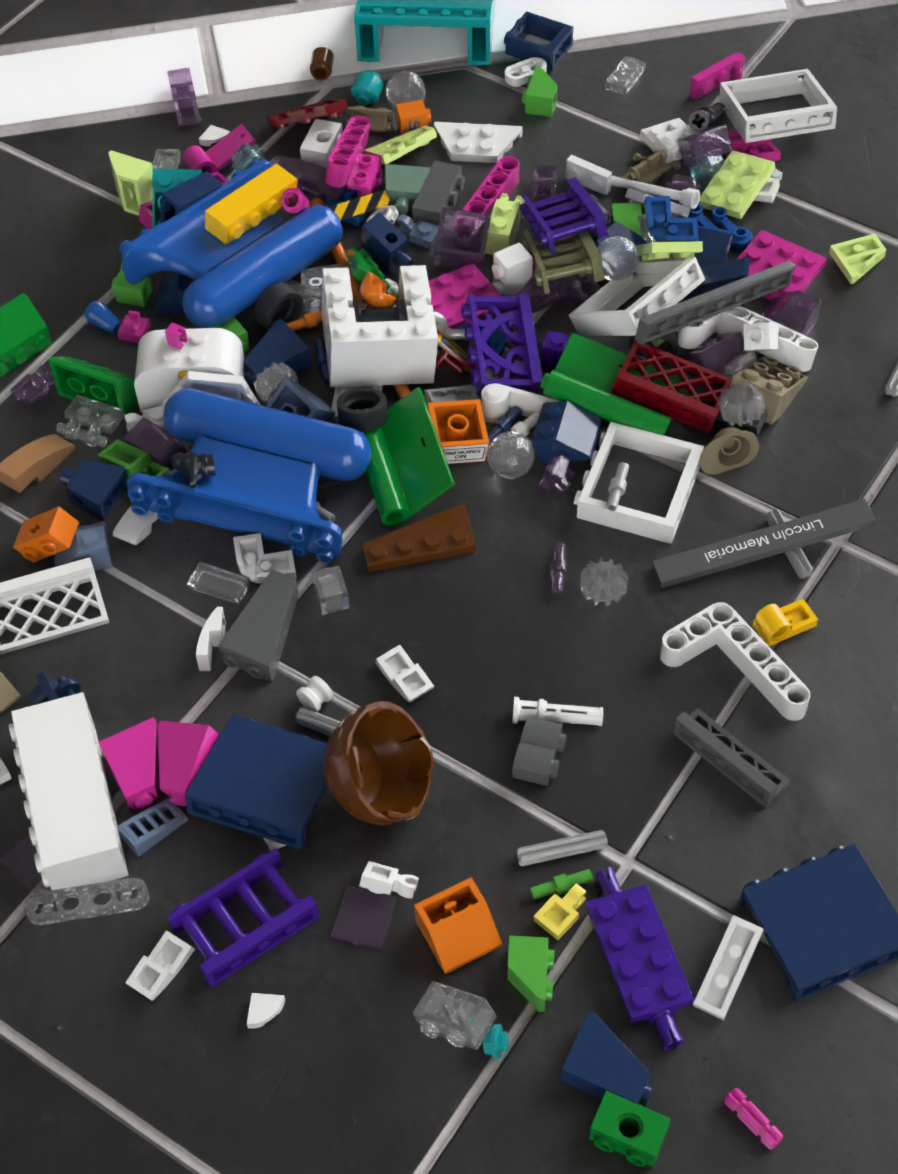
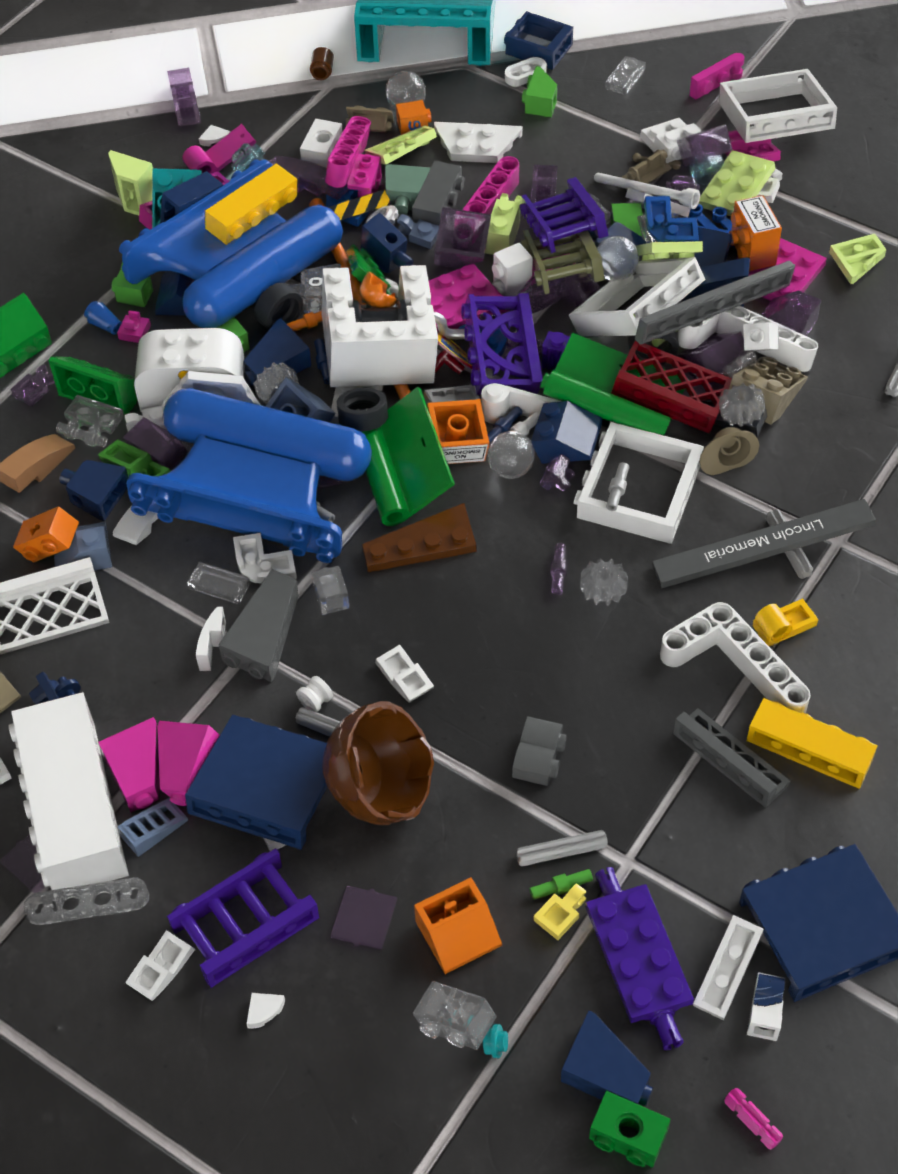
(167, 159): clear plate -> none
(175, 335): dark pink piece -> none
(194, 466): black animal -> none
(294, 200): dark pink cone -> none
(306, 114): dark red plate -> none
(367, 87): teal head -> none
(385, 879): white plate -> none
(528, 969): bright green slope -> none
(556, 713): white pin -> none
(589, 174): white plate -> none
(706, 116): black pin -> none
(755, 232): none -> orange brick
(766, 1007): none -> leg
(811, 742): none -> yellow brick

